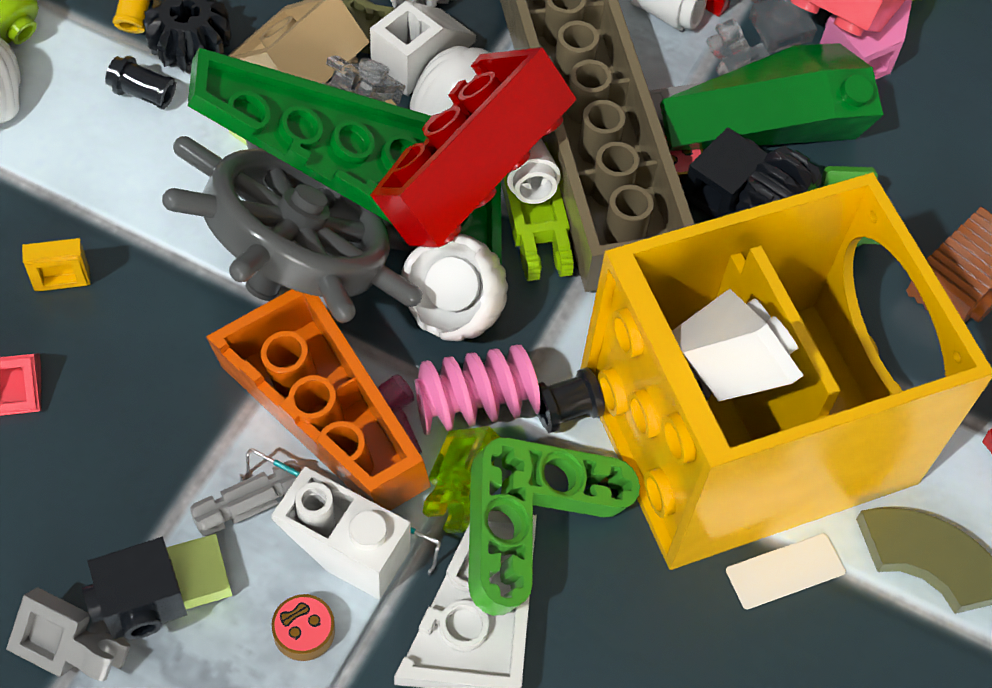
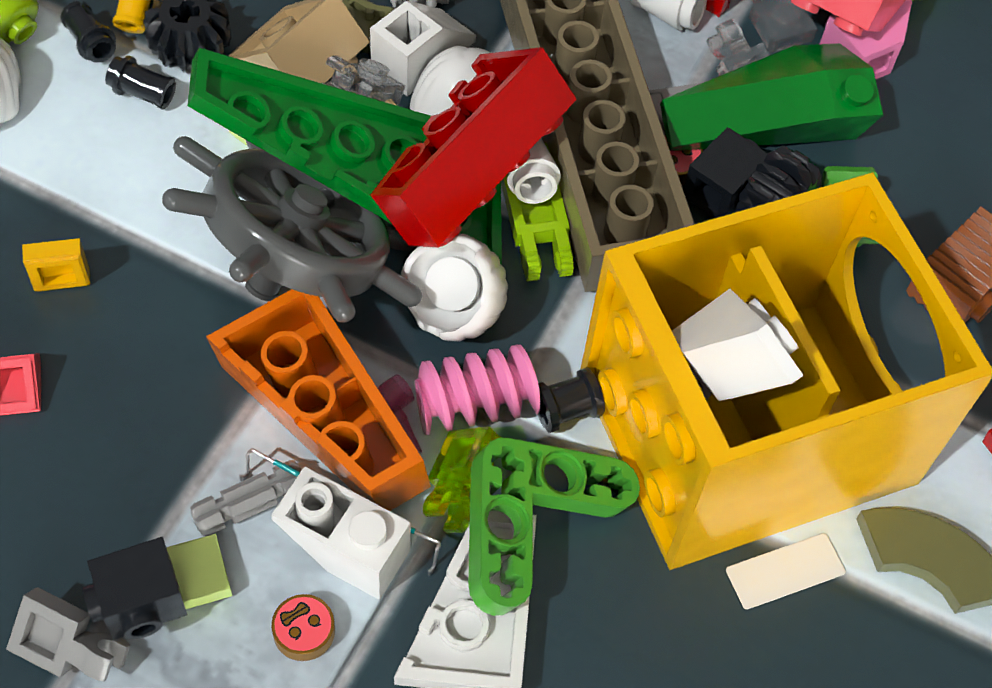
(93, 39): none -> black pin

